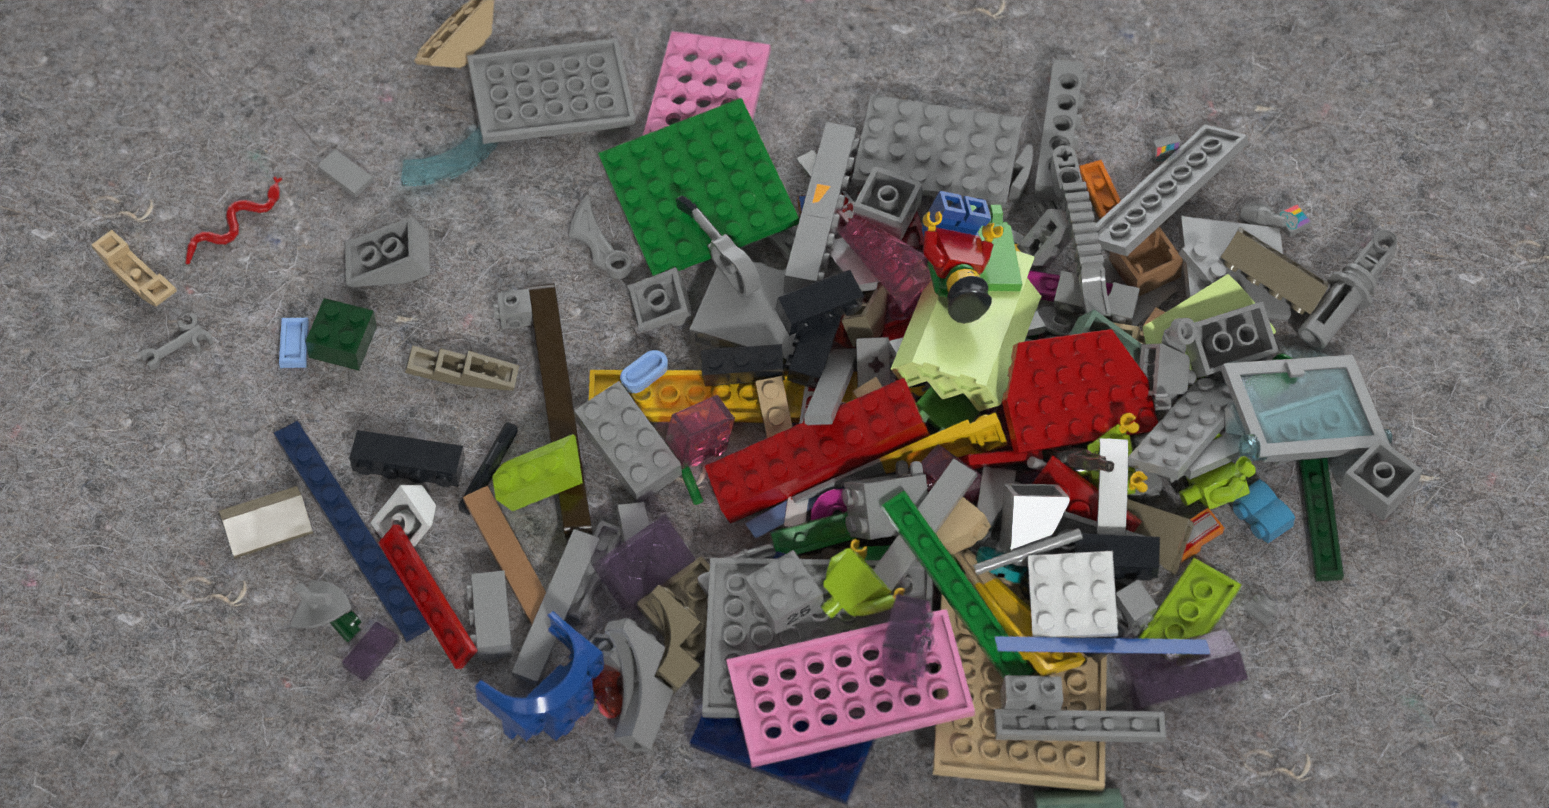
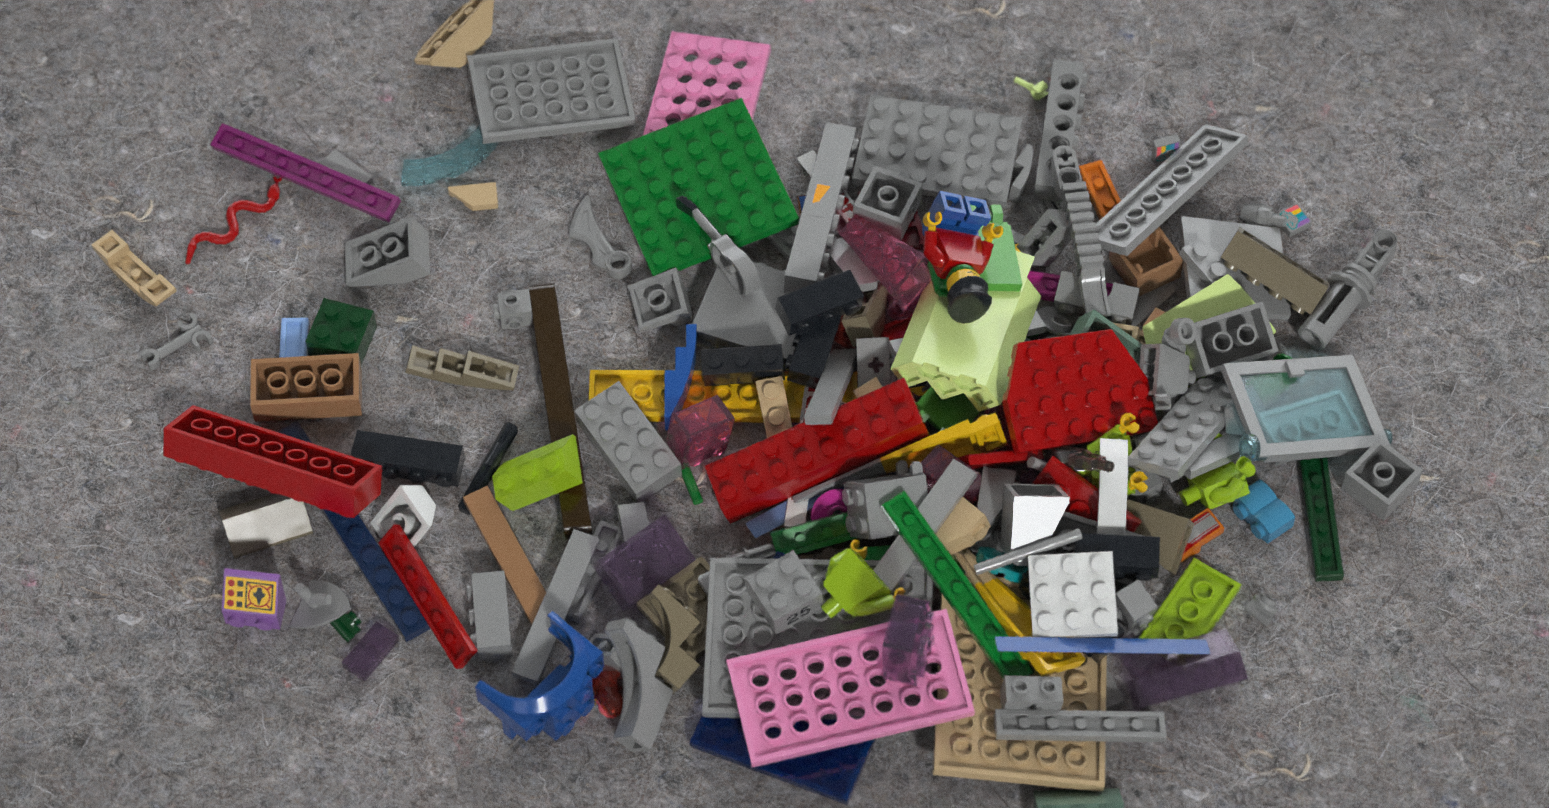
(253, 599): none -> slope
(272, 461): none -> red brick
(305, 173): none -> magenta plate
(306, 387): none -> medium nougat brick
(476, 196): none -> tan tile
(644, 371): light blue tile -> none
(679, 380): none -> blue slope
(1037, 91): none -> yellowish green hand

